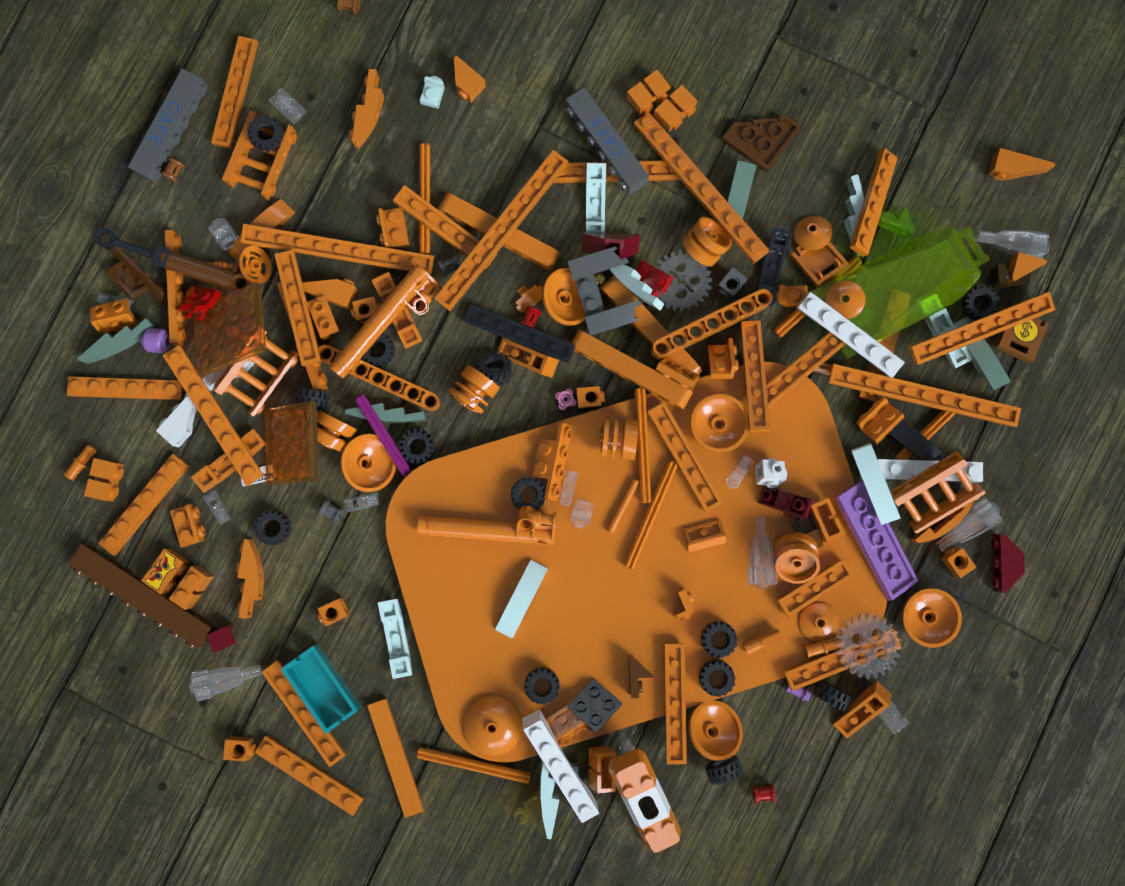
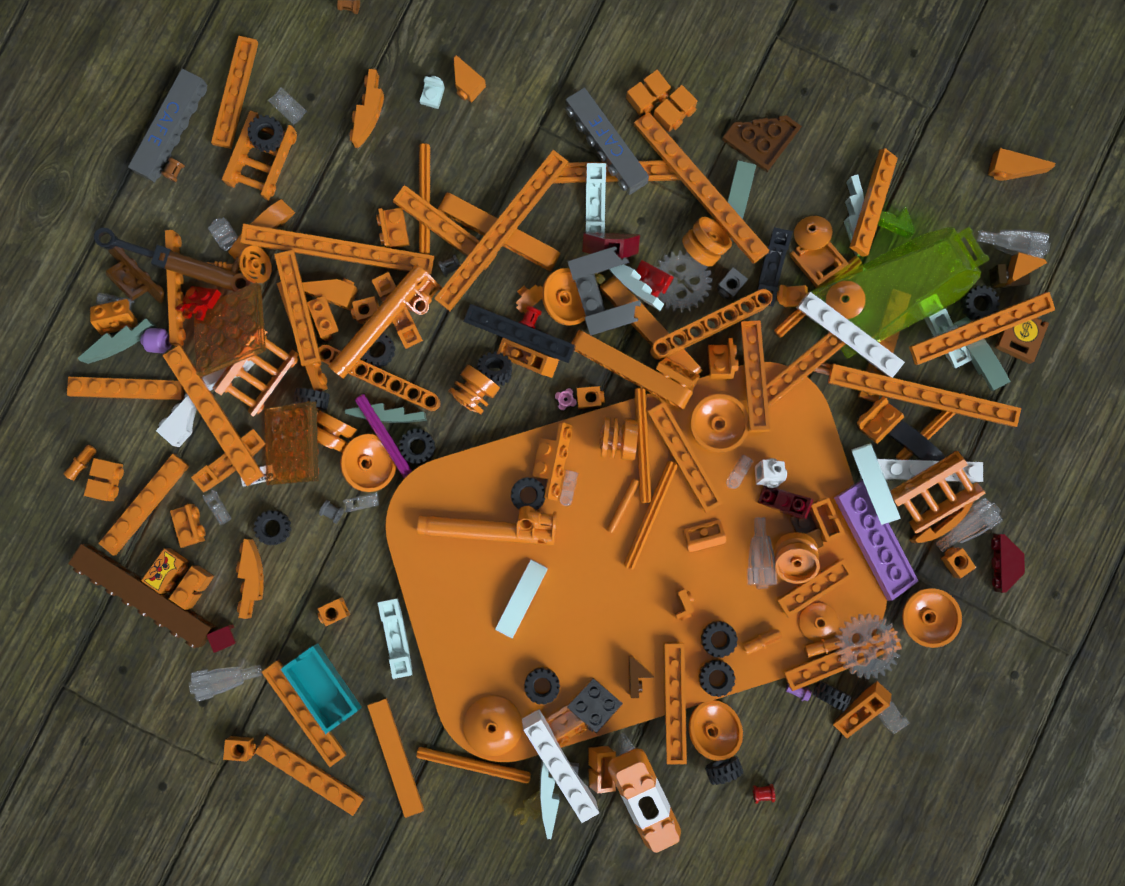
(581, 513): clear brick -> none

